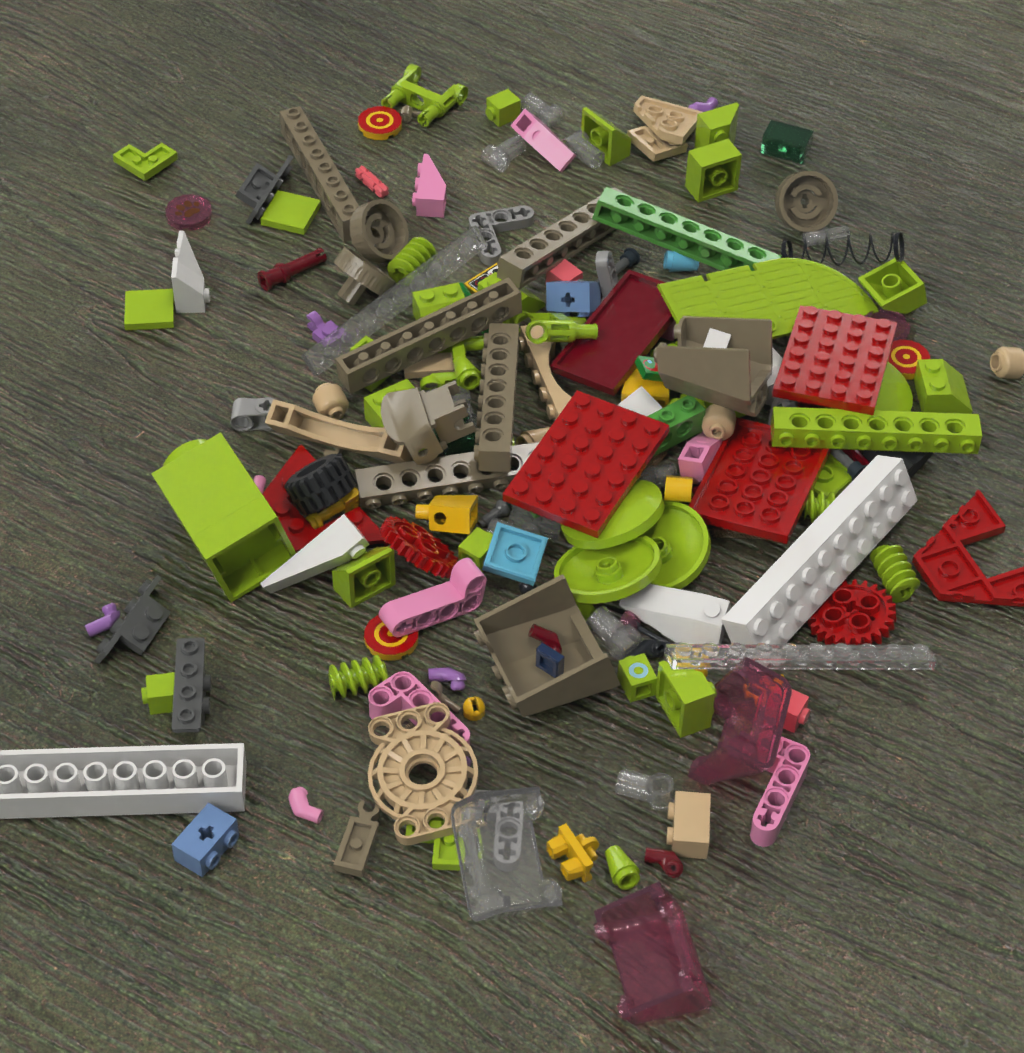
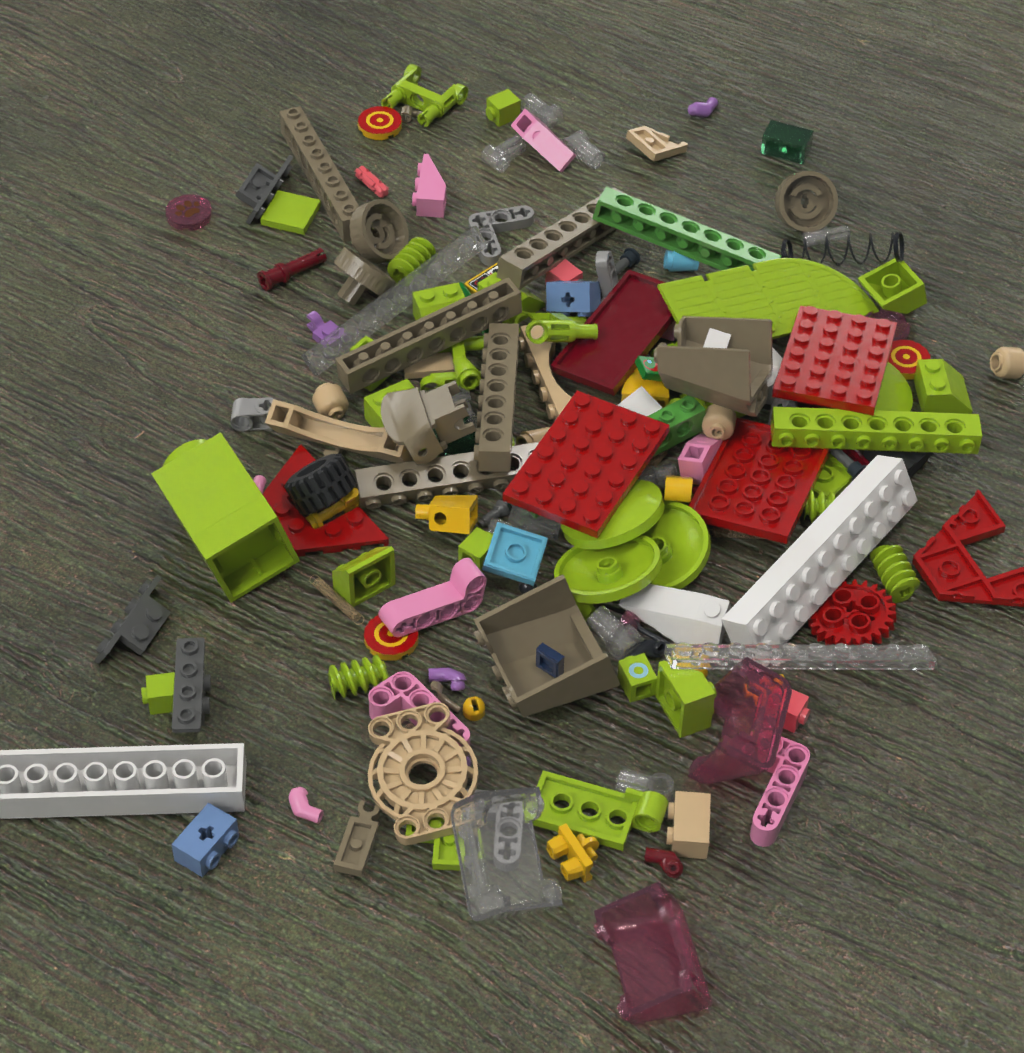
(104, 623): medium lavender arm -> none
(145, 164): lime plate -> none
(149, 309): lime tile -> none
(188, 280): white wedge -> none
(330, 549): white wedge -> none
(346, 613): none -> tan piece
(418, 546): red gear -> none
(546, 636): dark red arm -> none
(606, 136): lime slope -> none
(622, 869): lime cone -> none
(638, 808): none -> lime hinge
(666, 119): tan plate -> none
(713, 170): lime brick -> none
(716, 125): lime slope -> none

